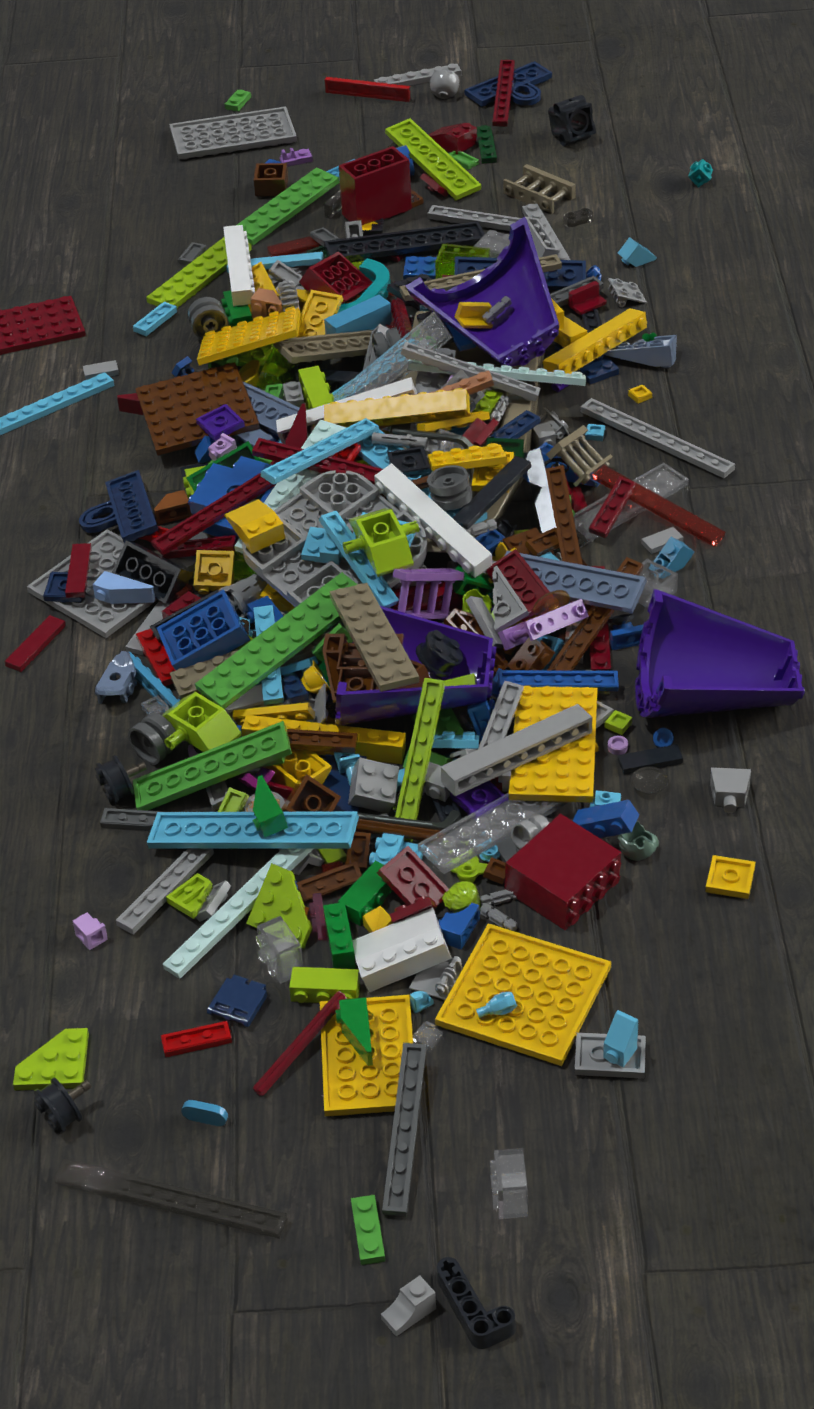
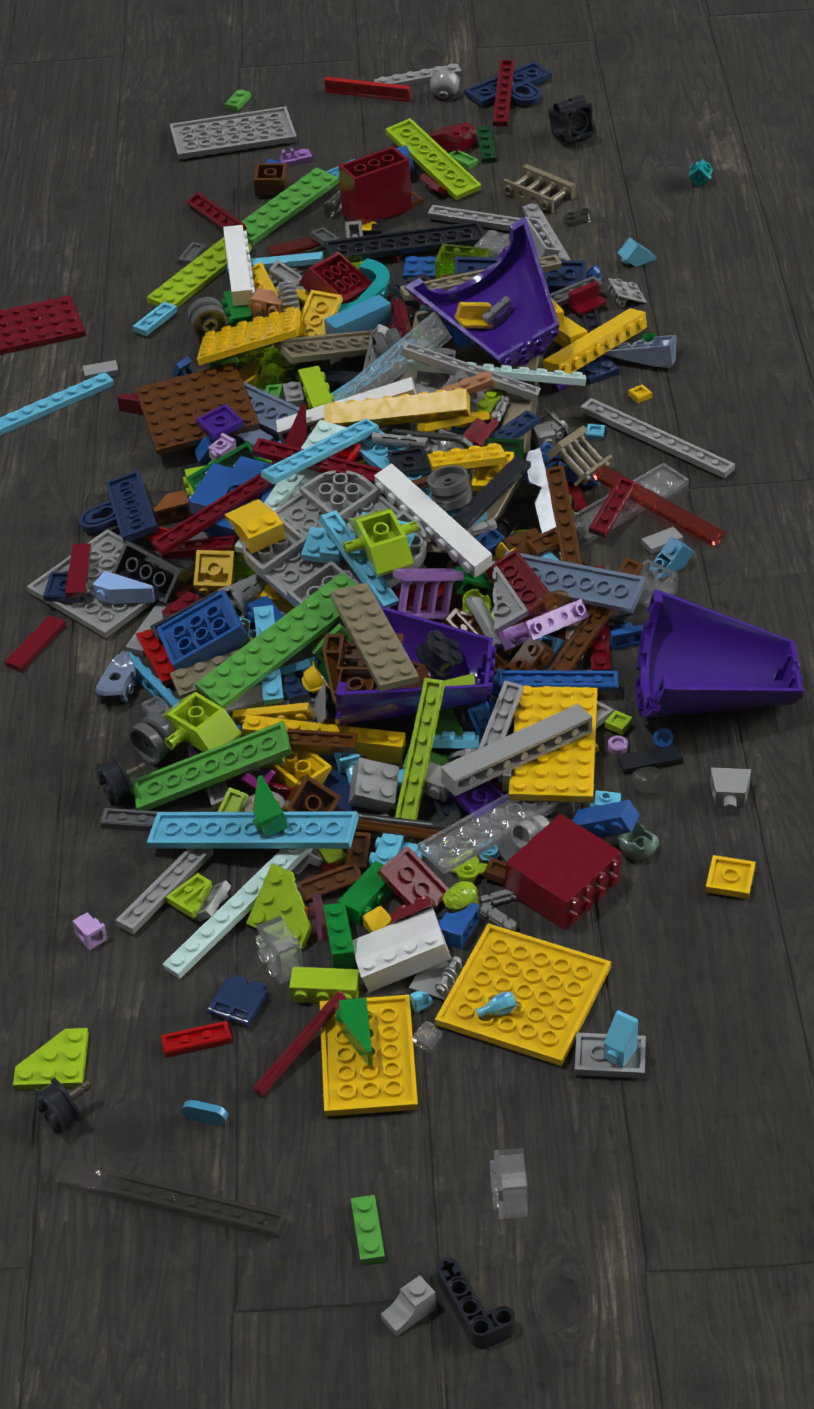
(213, 212): none -> dark red plate
(404, 1130): dark grey plate -> none

